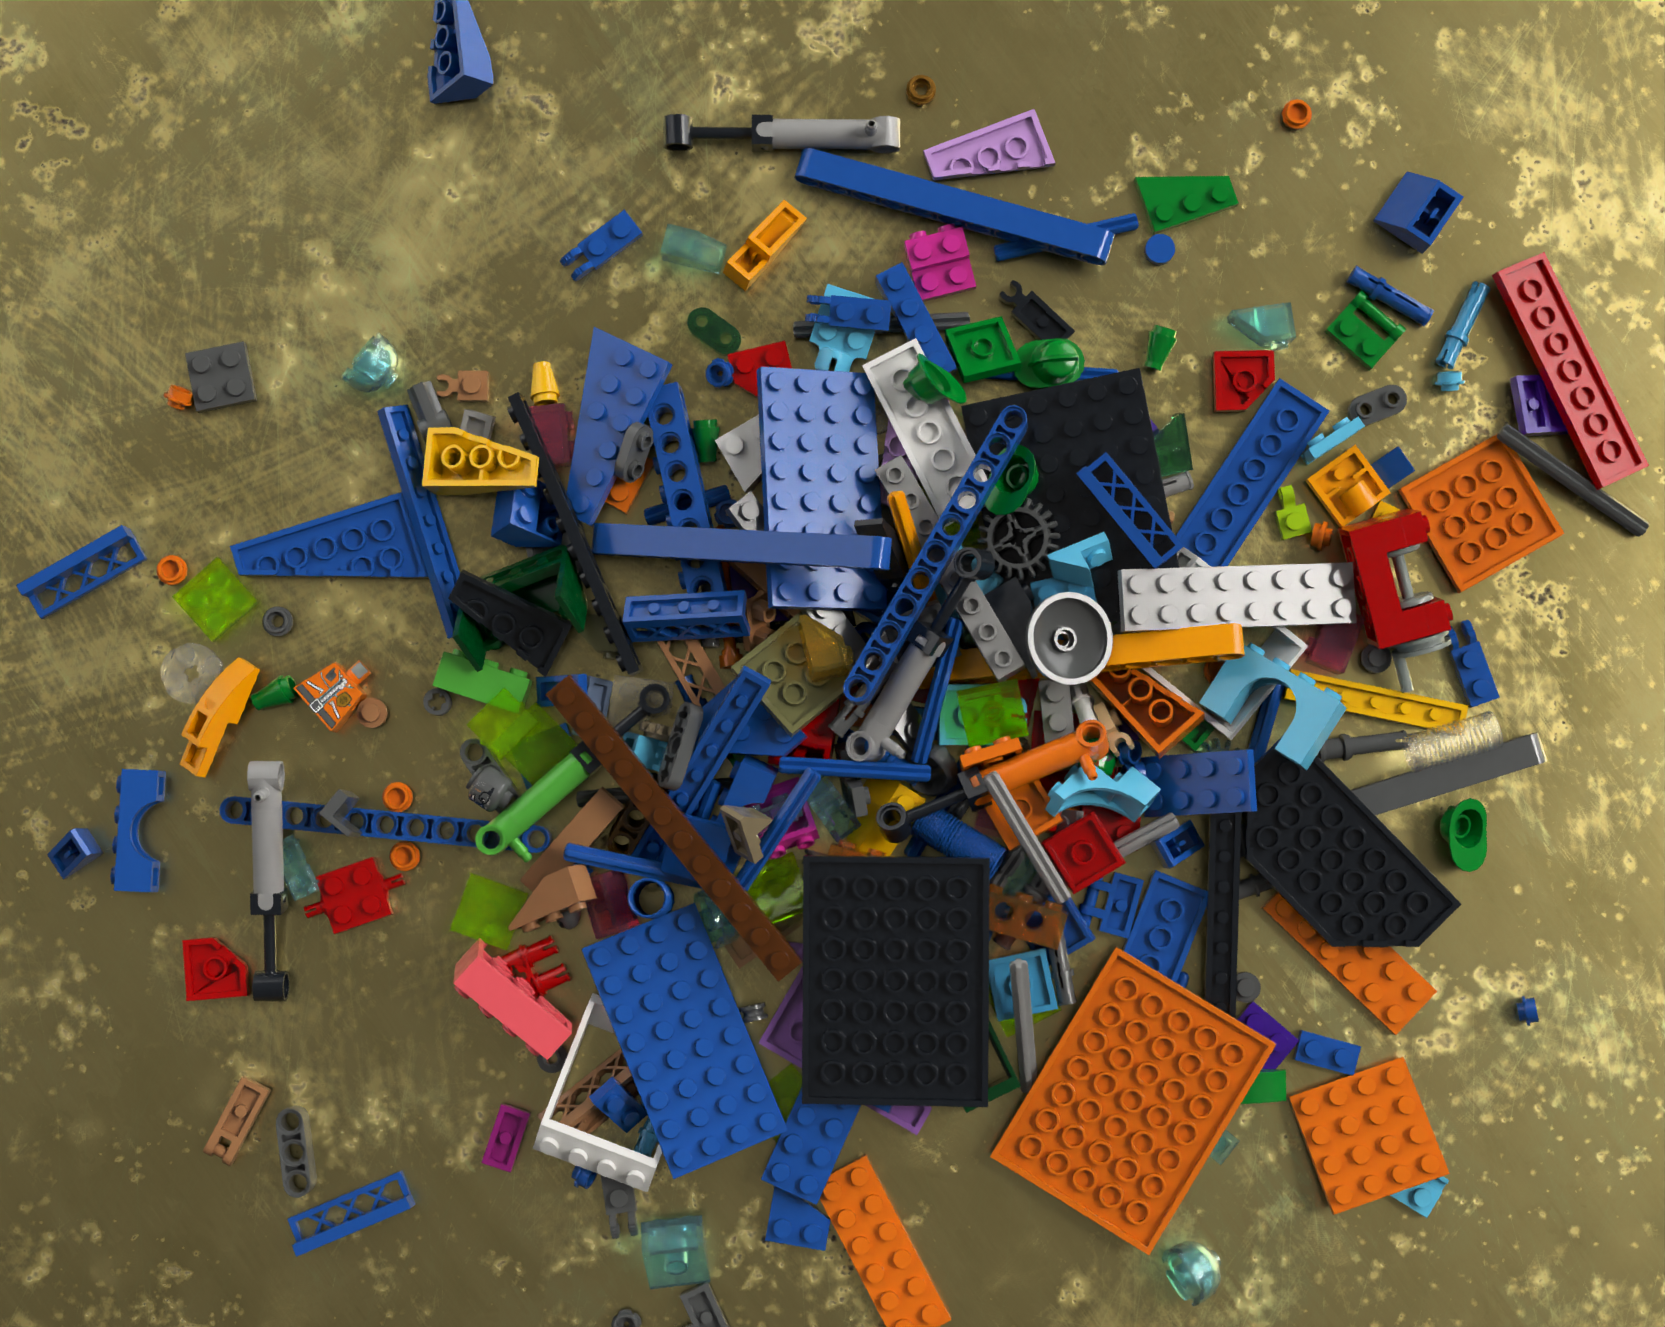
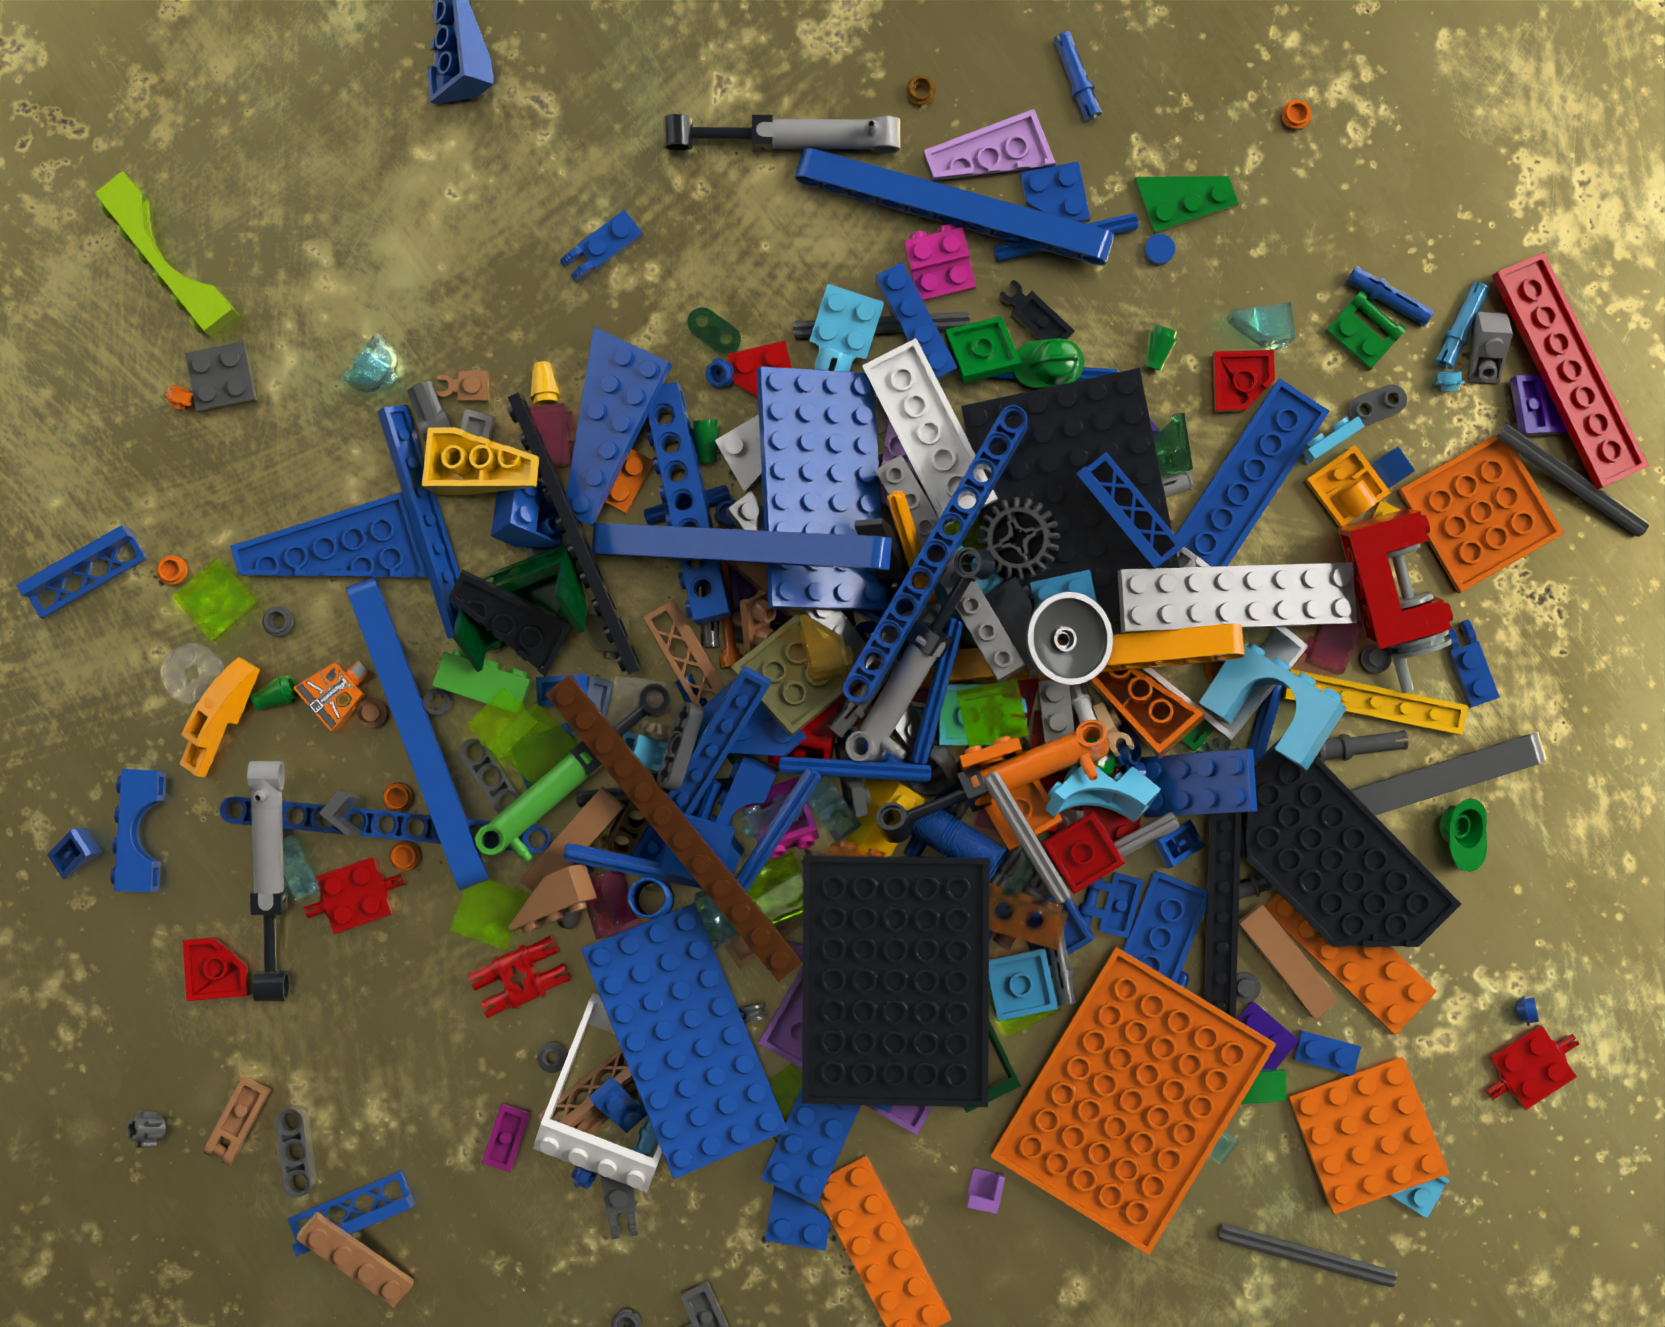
(130, 208): none -> lime arch
(146, 1129): none -> dark grey gear
(355, 1259): none -> medium nougat plate
(417, 734): none -> blue beam
(489, 789): dark grey head -> none
(510, 1001): coral wedge -> none
(634, 452): dark grey plate -> none
(675, 1252): clear light blue slope -> none
(686, 612): blue fence -> none
(692, 249): clear light blue slope -> none
(742, 827): dark tan slope -> none
(764, 245): light orange slope -> none
(852, 312): blue hinge -> none
(932, 383): green piece -> none
(985, 1190): none -> medium lavender panel
(1015, 482): green piece -> none
(1023, 1023): light grey axle -> none
(1057, 191): none -> blue plate
(1075, 561): medium azure slope -> none
(1077, 75): none -> blue pin
(1193, 1271): clear light blue cylinder -> none
(1288, 961): none -> medium nougat slope
(1292, 518): lime plate -> none
(1307, 1255): none -> dark grey axle
(1321, 536): orange plate -> none
(1418, 210): blue slope -> none
(1489, 347): none -> light grey slope
(1490, 728): clear piece -> none
(1532, 1067): none -> red plate

